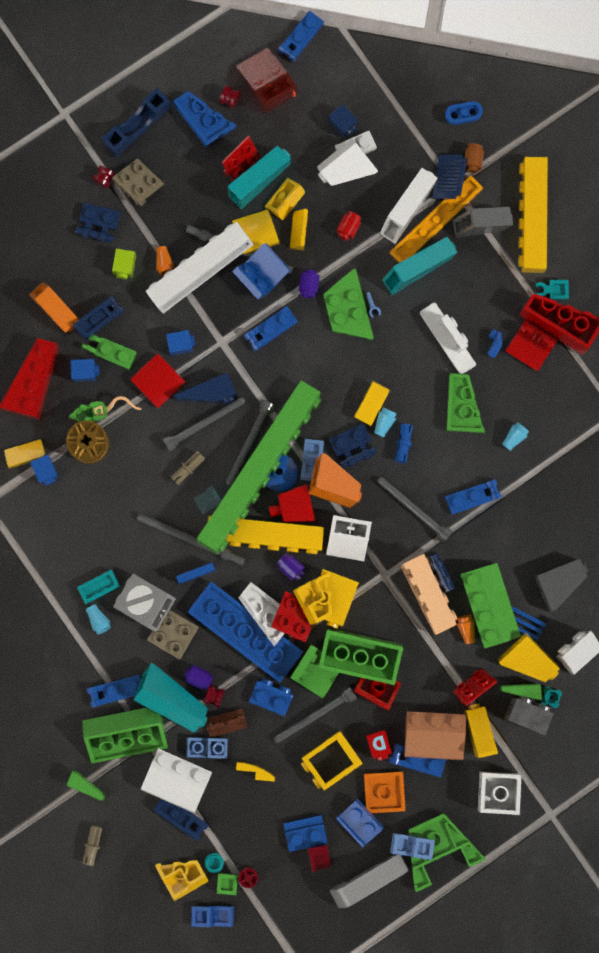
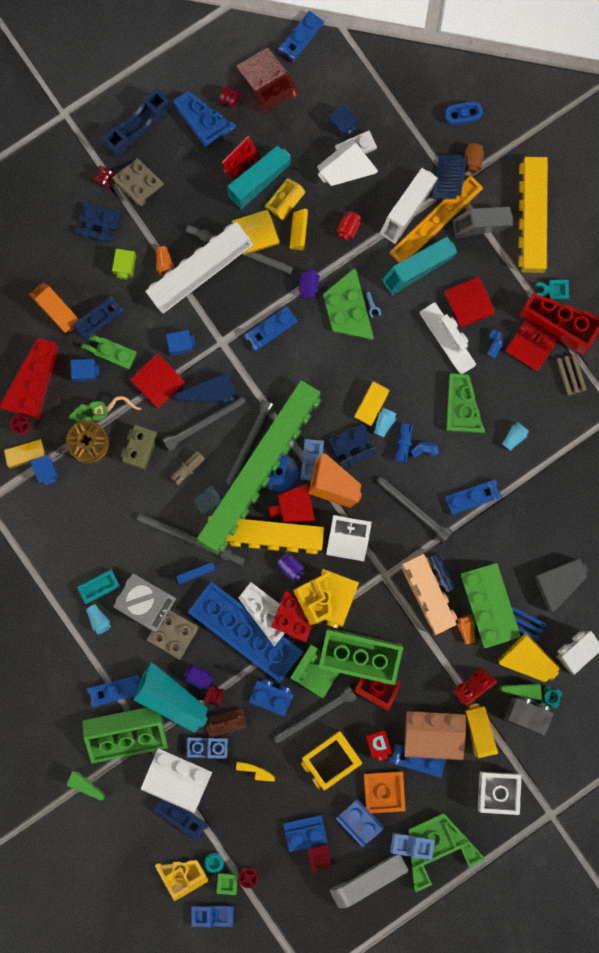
(18, 422): none -> dark red wheel
(92, 845): dark tan axle -> none
(139, 447): none -> olive brick
(262, 271): blue bracket -> none
(426, 447): none -> blue arm
(469, 302): none -> red slope
(578, 372): none -> dark tan tile

